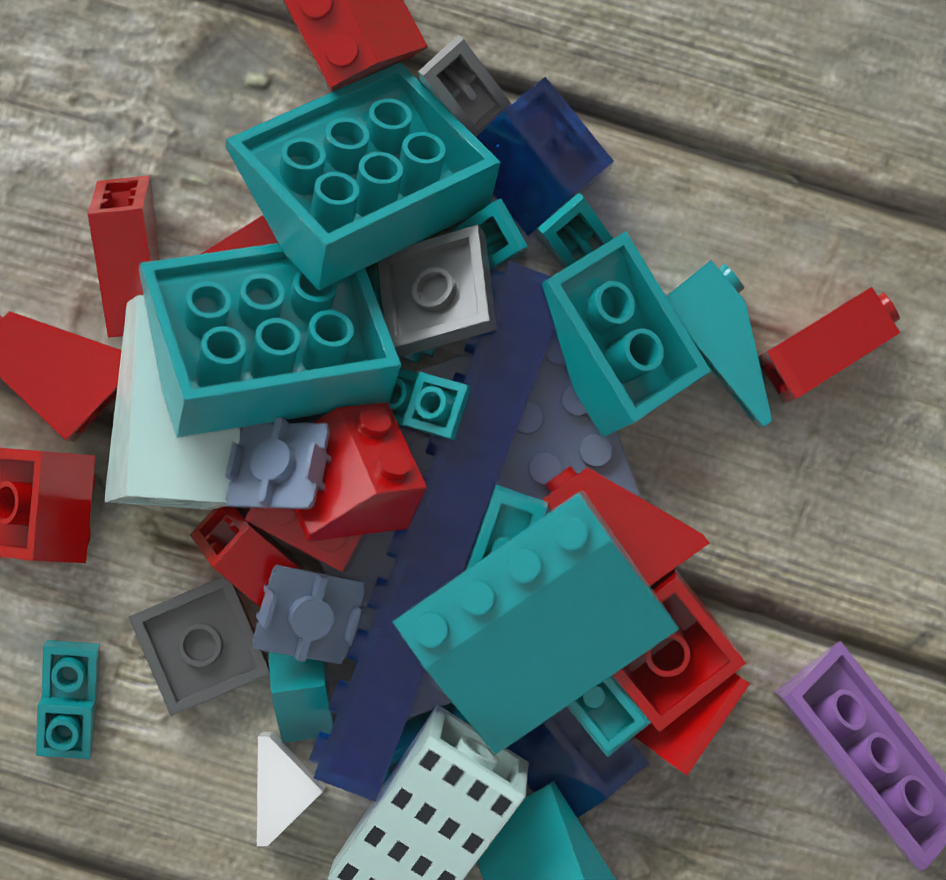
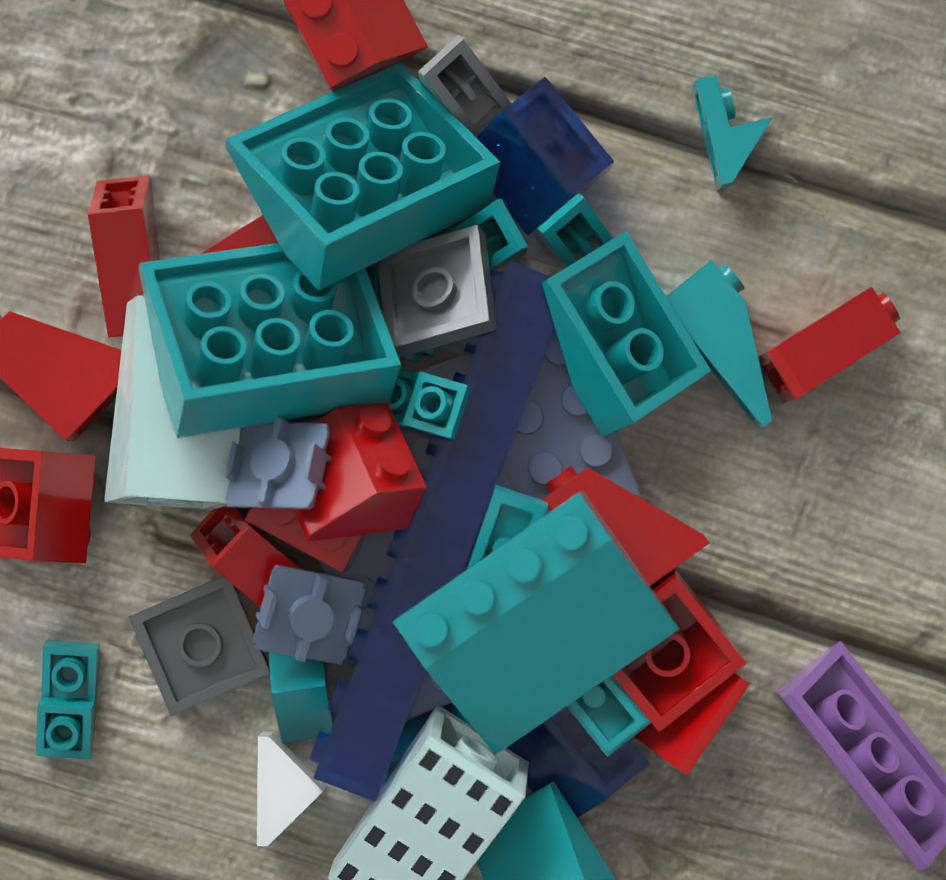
(725, 145): none -> teal slope

